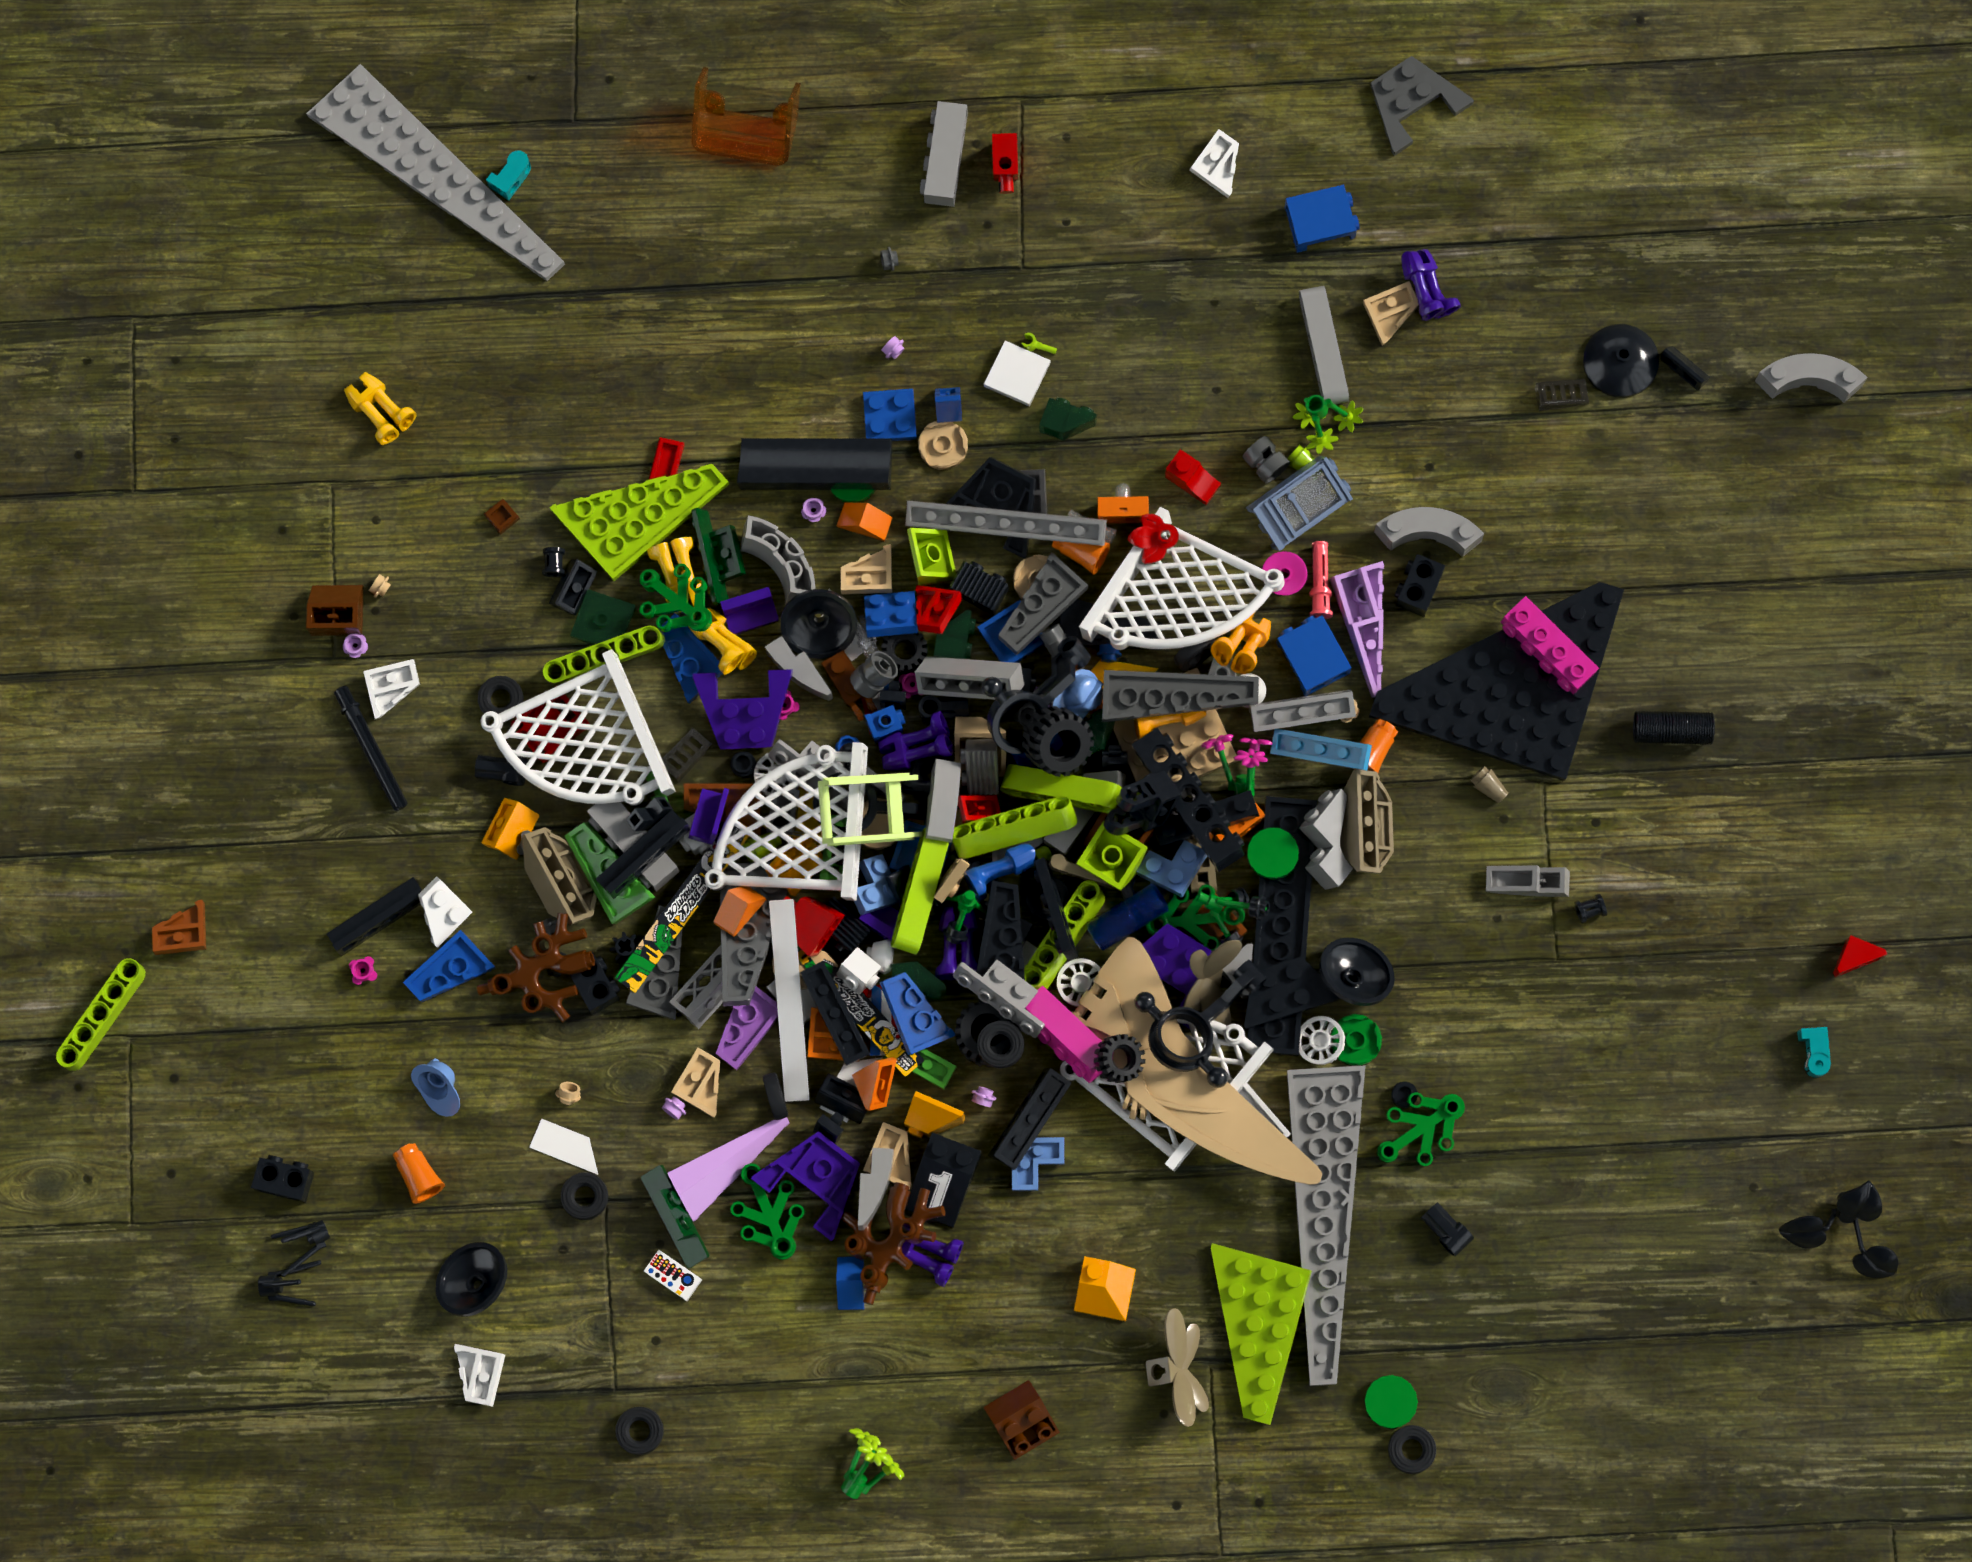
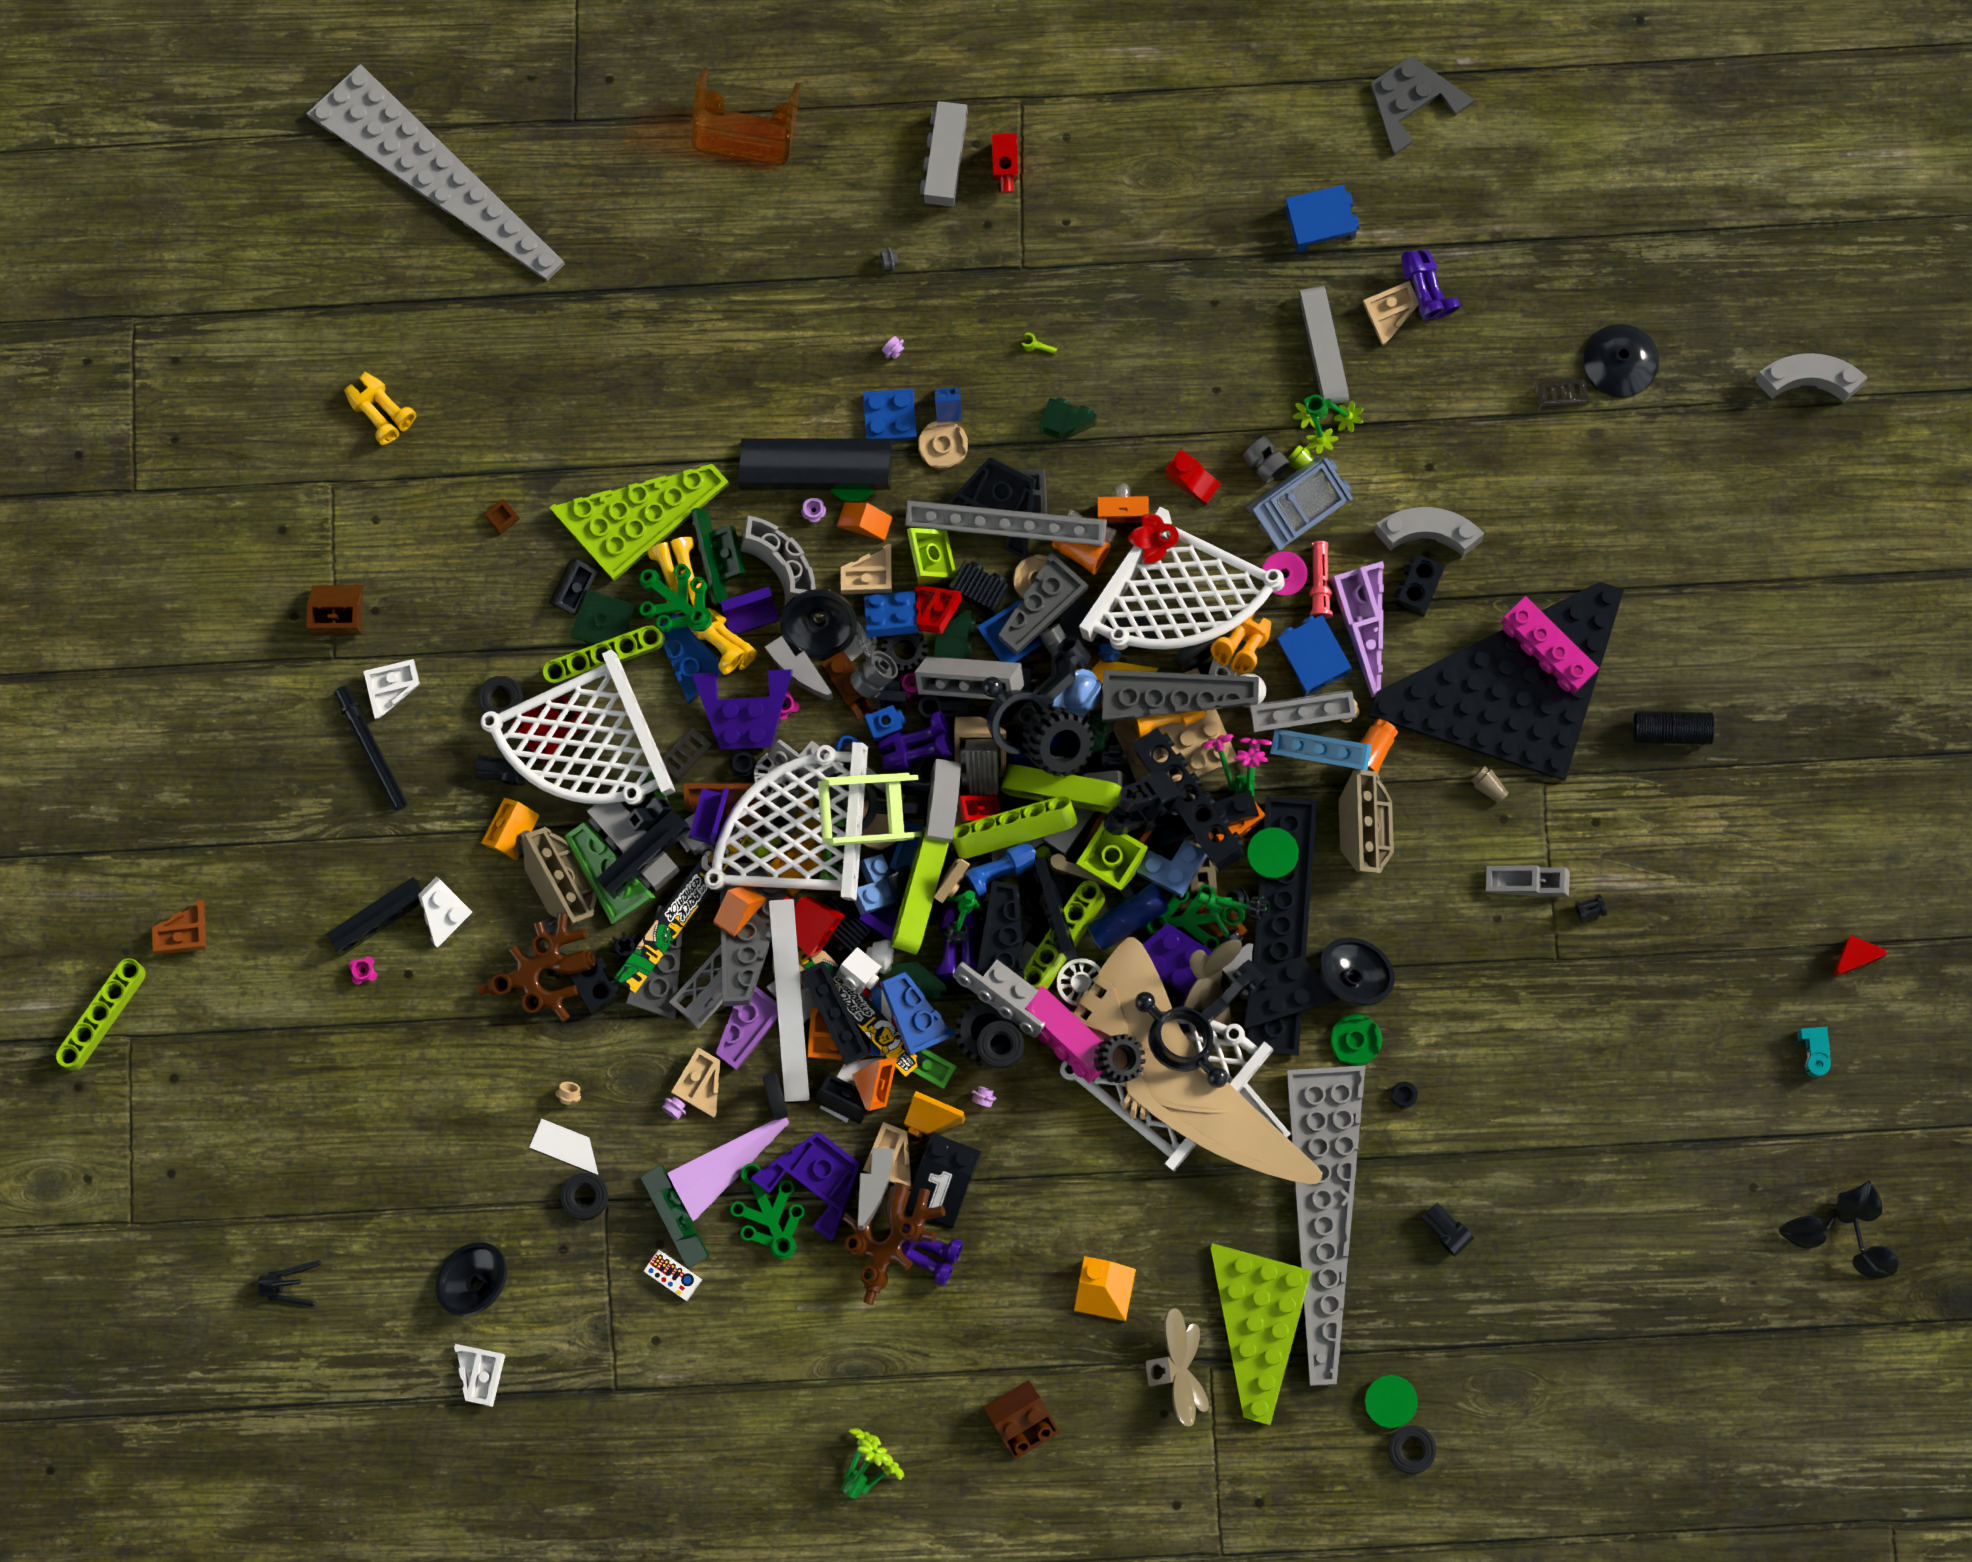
(281, 1184): black brick -> none
(315, 1233): black plant -> none
(353, 639): lavender plate -> none
(380, 586): tan plate -> none
(417, 1173): orange plant -> none
(436, 1086): medium blue piece -> none
(448, 968): blue wing -> none
(511, 175): teal leg -> none
(553, 562): black bush -> none
(655, 1435): black tyre -> none
(666, 458): red tile -> none
(830, 1127): black tile -> none
(849, 1284): blue slope -> none
(1017, 373): white tile -> none
(1030, 1118): black fence -> none
(1041, 1152): medium blue plate -> none
(1217, 163): white wing -> none
(1321, 1040): white wheel -> none
(1324, 829): light grey arch -> none
(1424, 1125): green plant -> none
(1684, 367): black slope -> none

